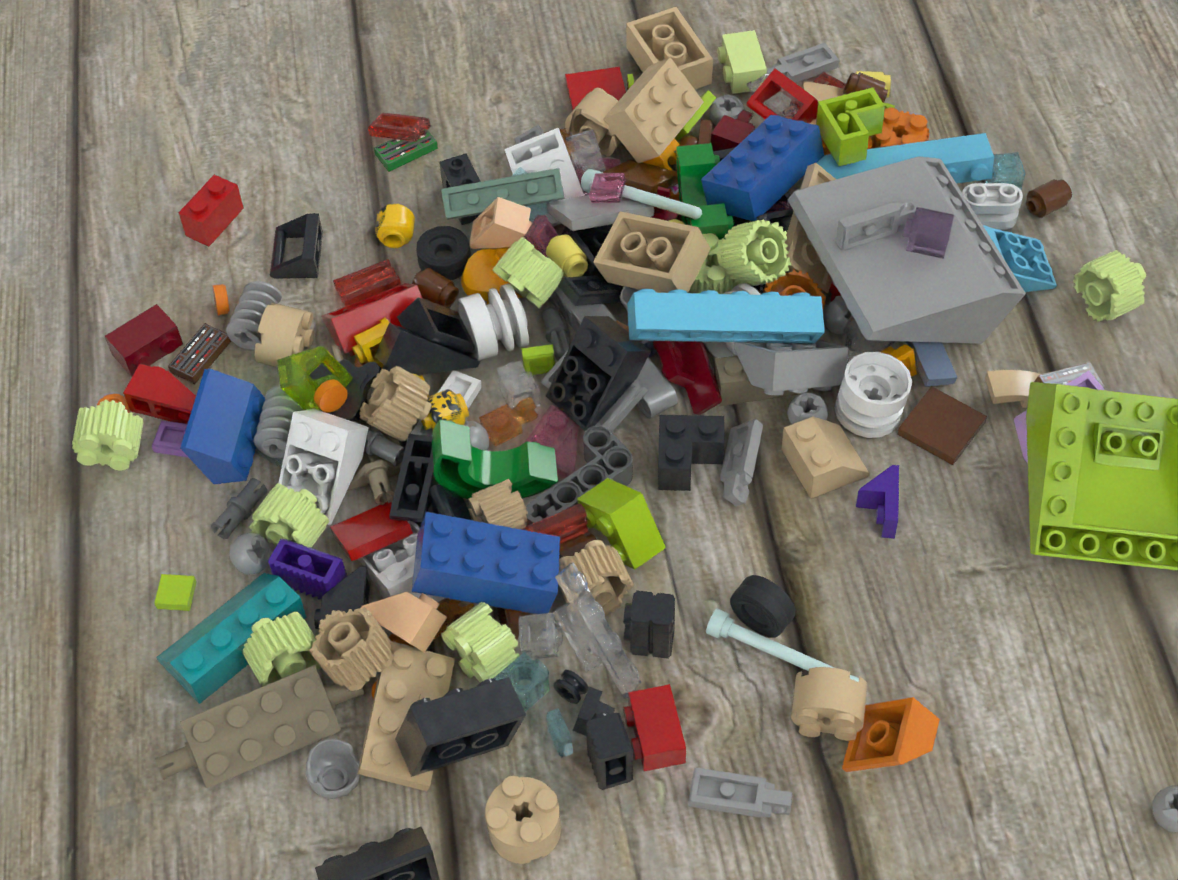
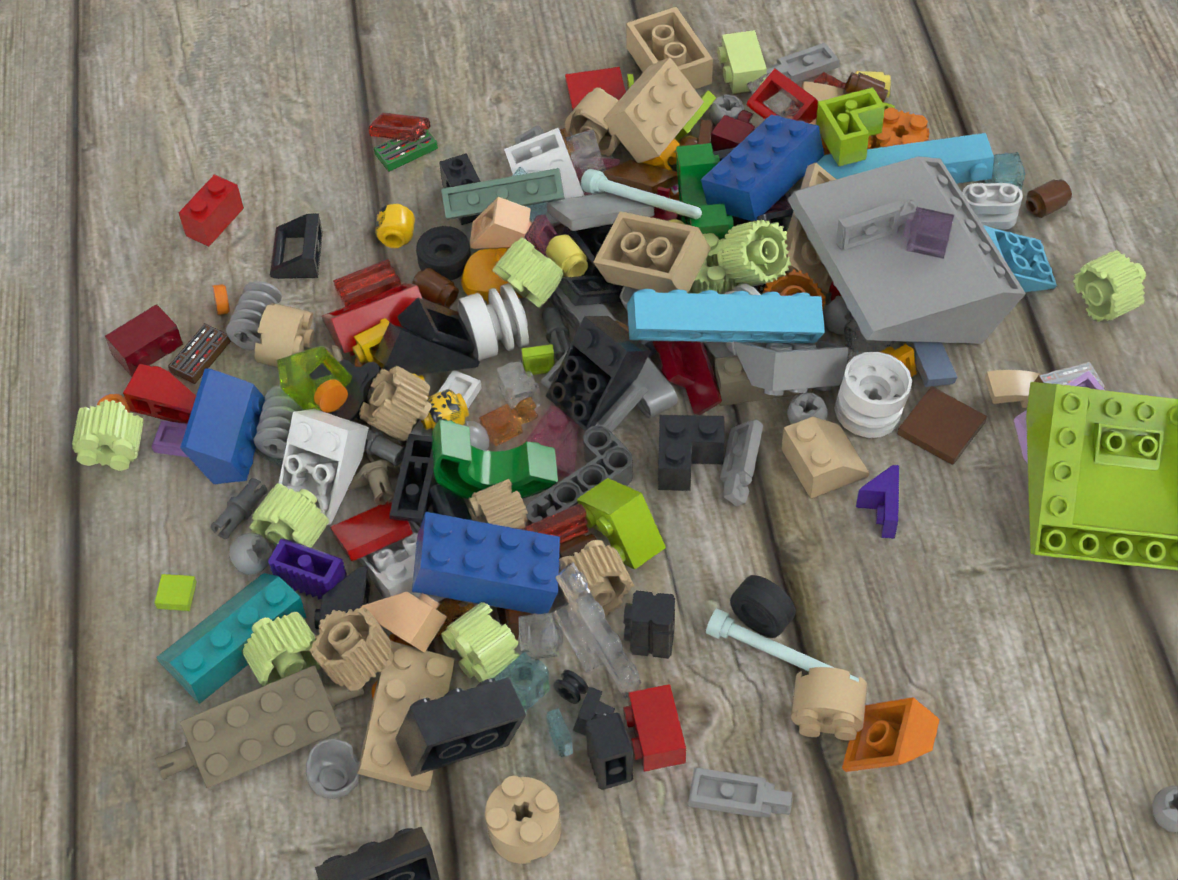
(607, 188): clear pink tile -> none

